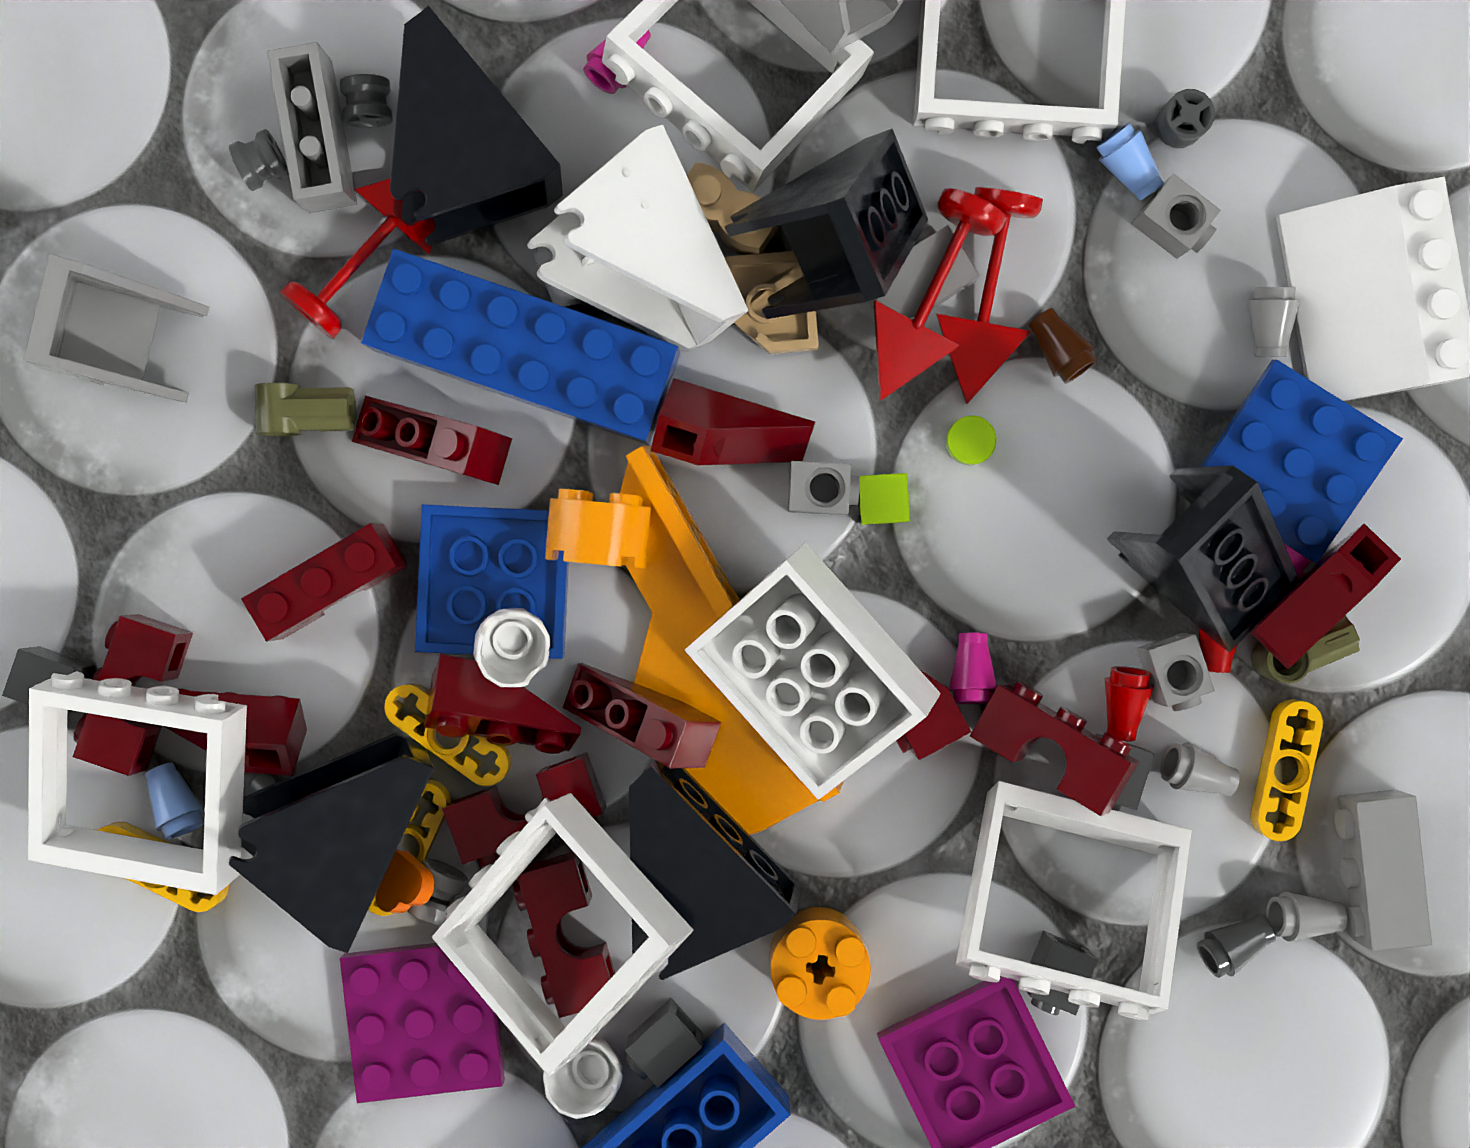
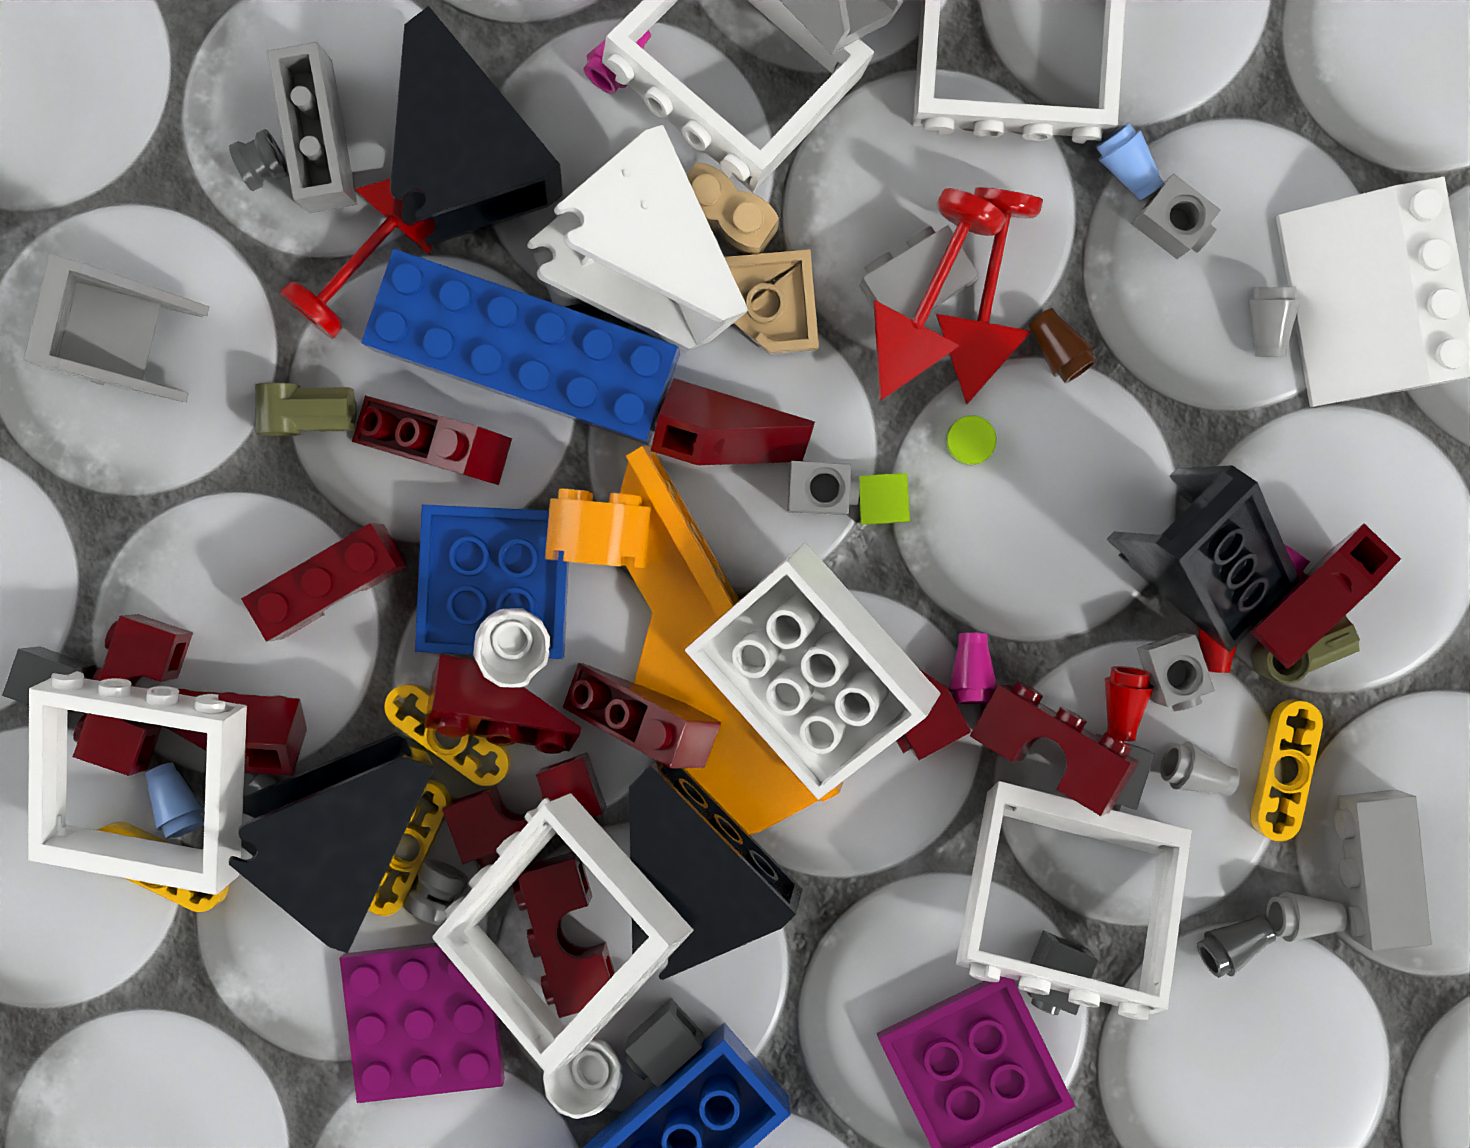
(366, 100): dark grey wheel -> none
(404, 884): orange tile -> none
(834, 987): light orange brick -> none
(846, 226): black ladder -> none
(1193, 109): dark grey wheel -> none
(1306, 454): blue plate -> none

